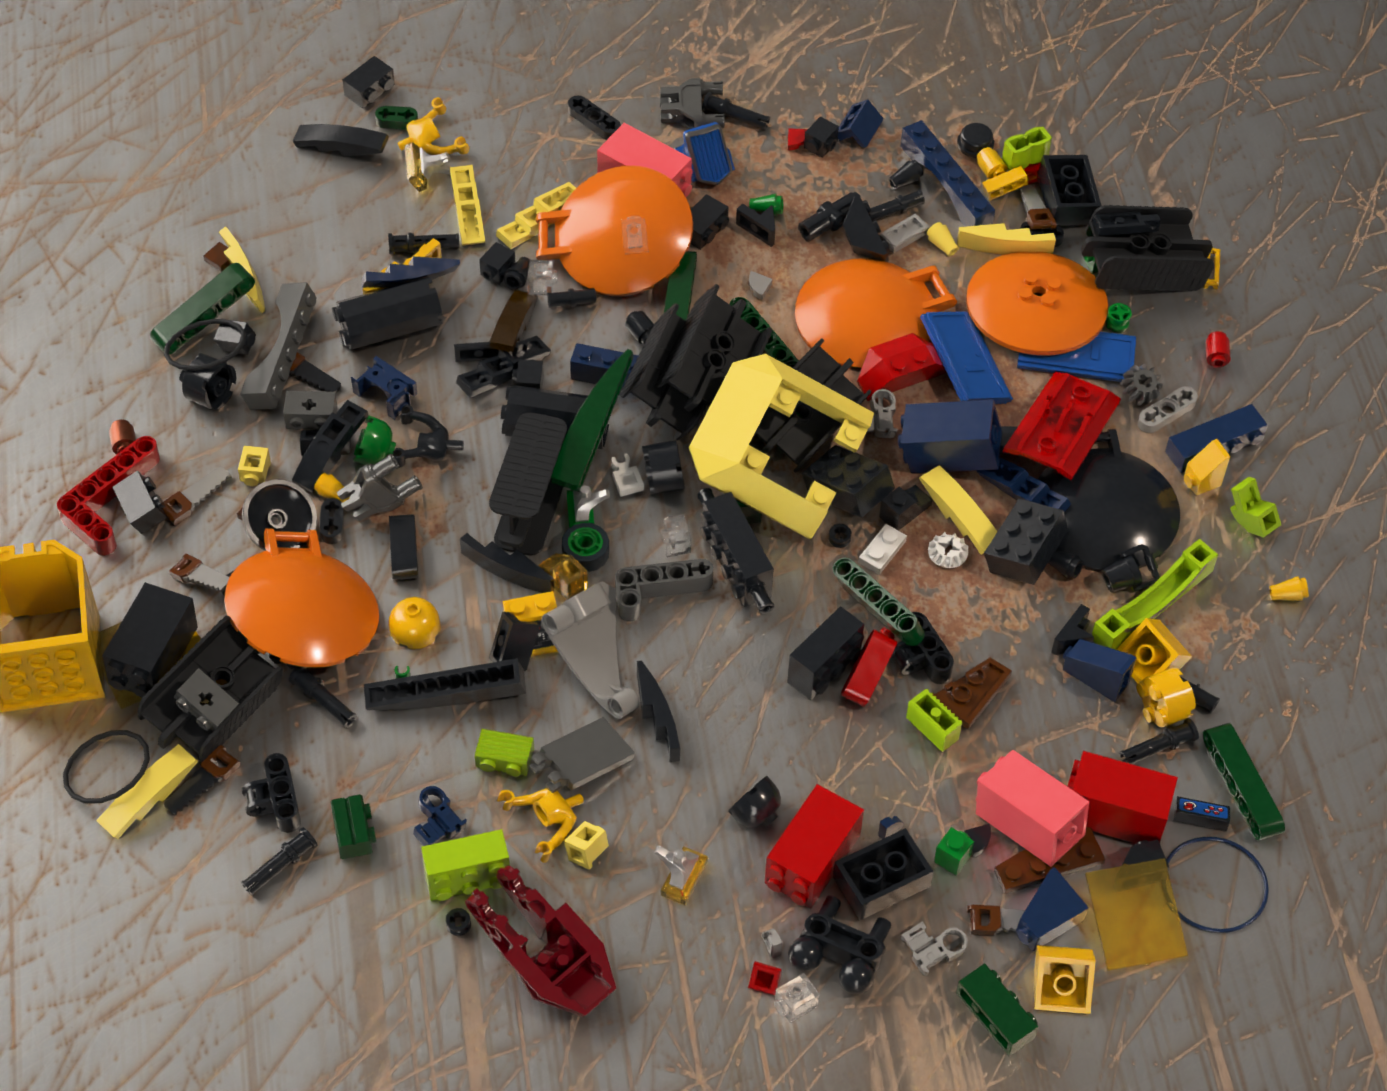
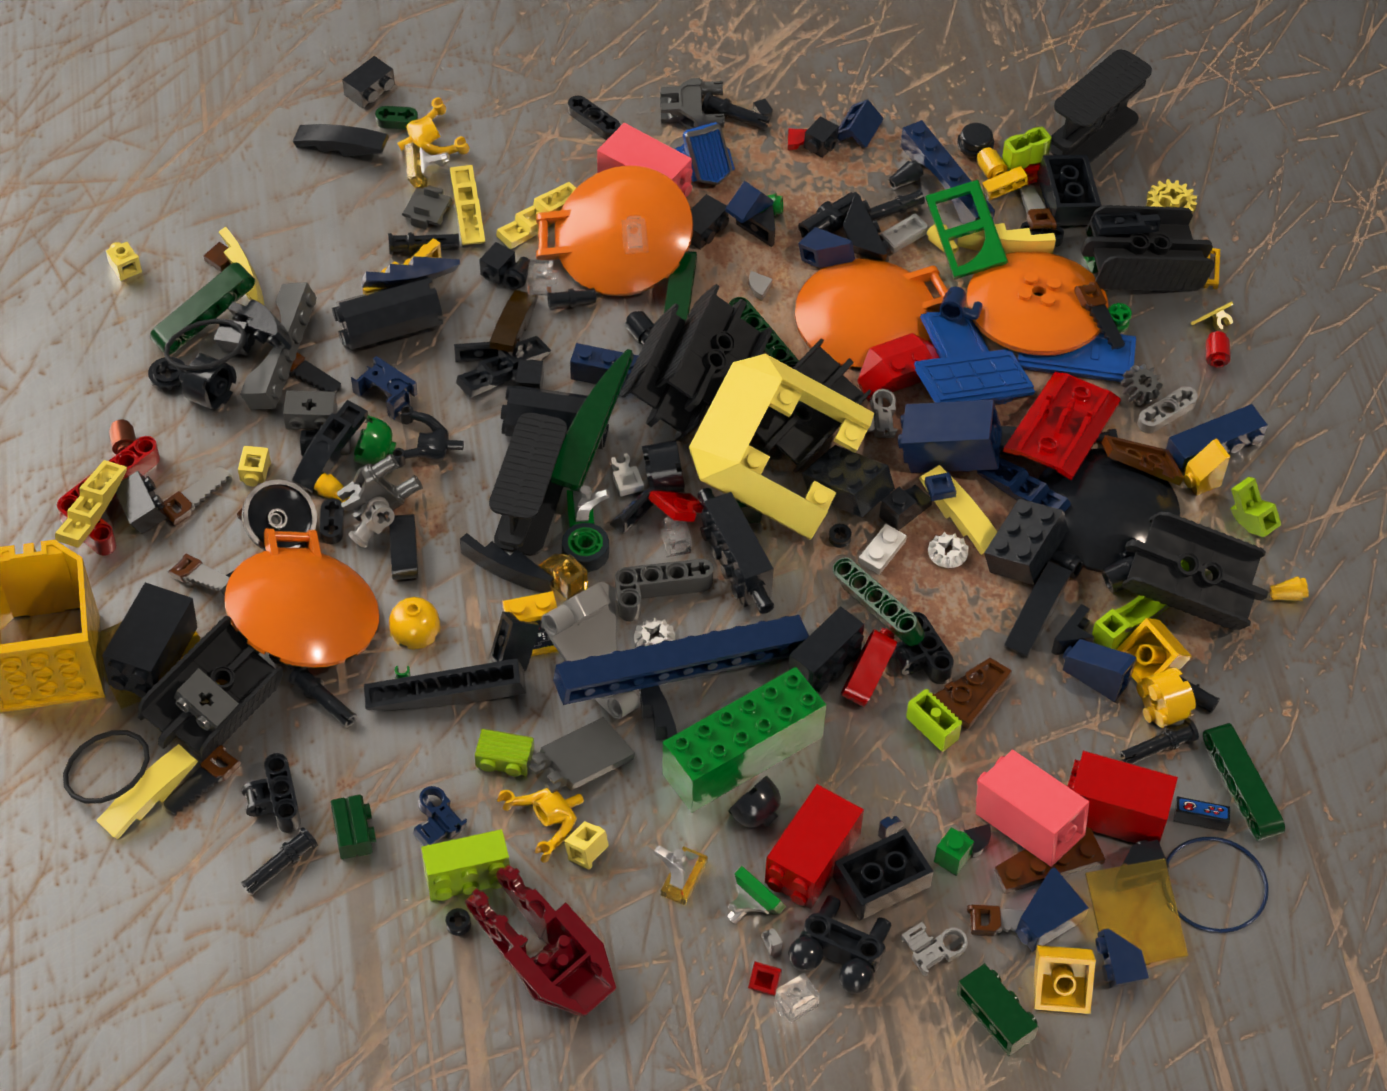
(91, 504): none -> light yellow slope
(120, 256): none -> light yellow brick
(158, 371): none -> black gear
(262, 323): none -> black slope
(372, 521): none -> light grey connector
(427, 206): none -> dark grey piece
(633, 511): none -> black slope
(643, 631): none -> white gear
(677, 505): none -> red tile
(678, 659): none -> dark blue brick
(743, 739): none -> green brick
(747, 202): none -> dark blue slope
(752, 897): none -> piece
(763, 107): none -> black piece
(825, 249): none -> dark blue slope
(940, 486): none -> dark blue tile
(954, 305): none -> dark blue piece
(974, 377): none -> blue piece
(992, 252): none -> green window
(1037, 609): none -> black slope
(1098, 106): none -> black piece
(1099, 312): none -> piece
(1121, 958): none -> dark blue slope
(1144, 457): none -> reddish brown wing
(1159, 573): none -> black piece
(1171, 196): none -> light yellow gear
(1217, 315): none -> light yellow piece

